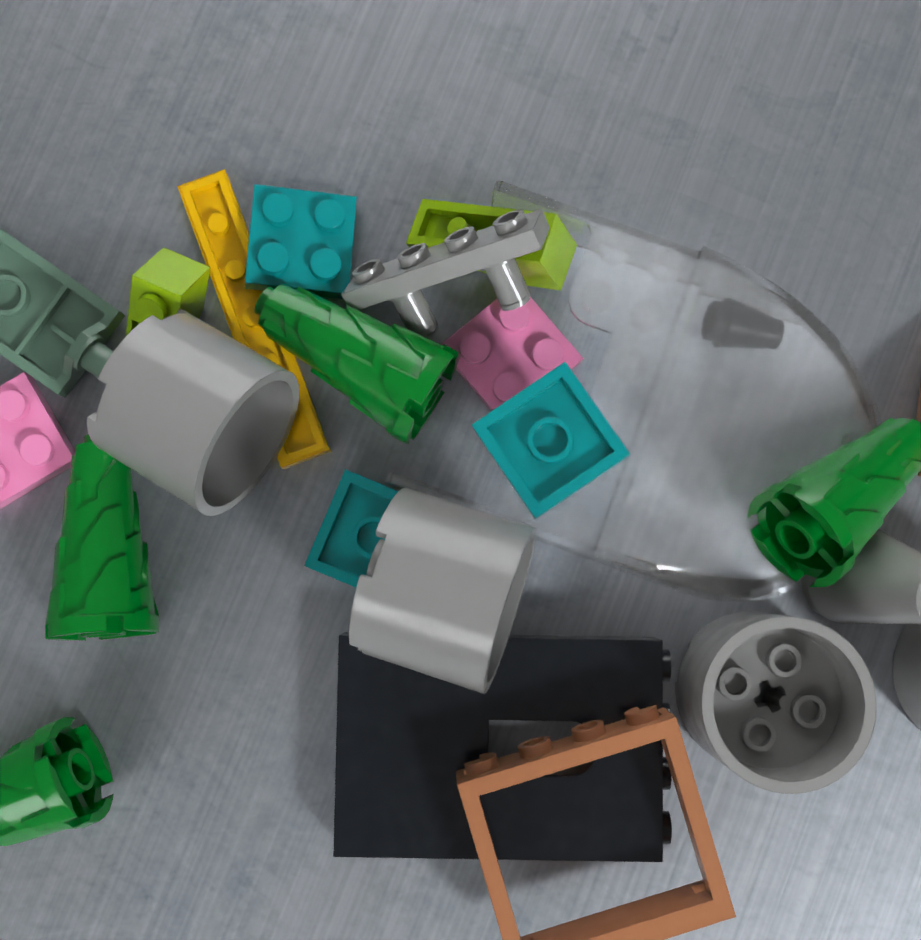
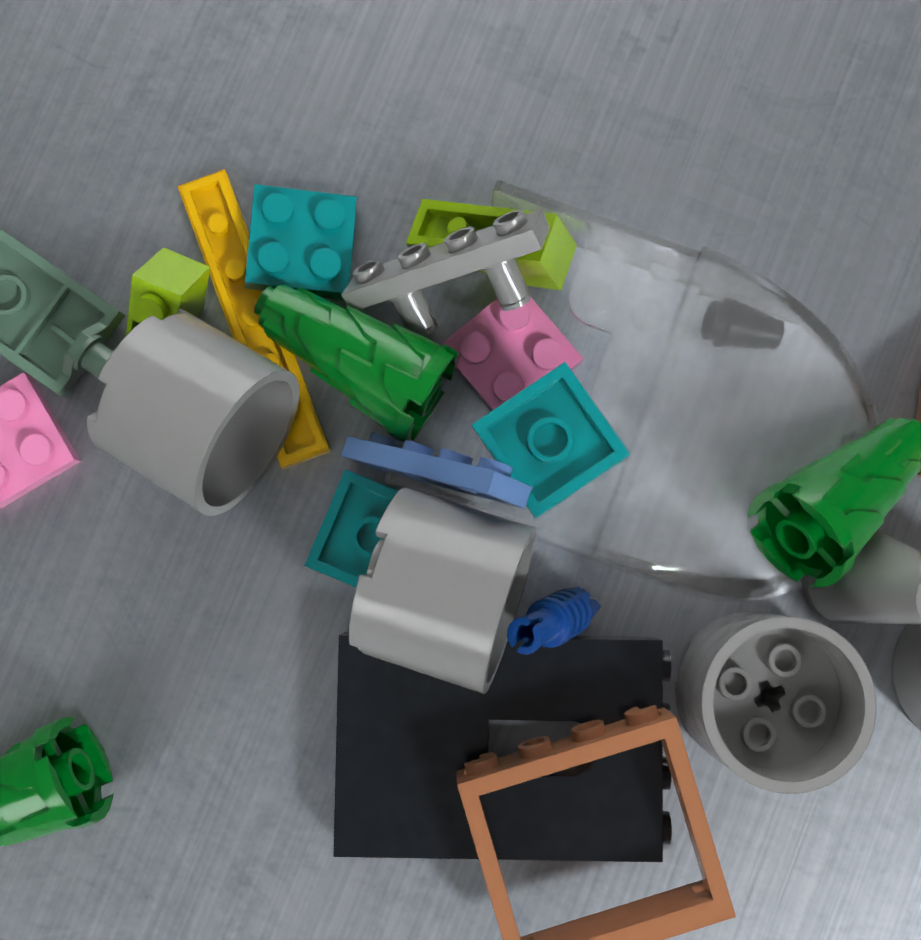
(100, 559): green cone -> none
(448, 470): none -> medium blue plate
(553, 620): none -> blue hinge

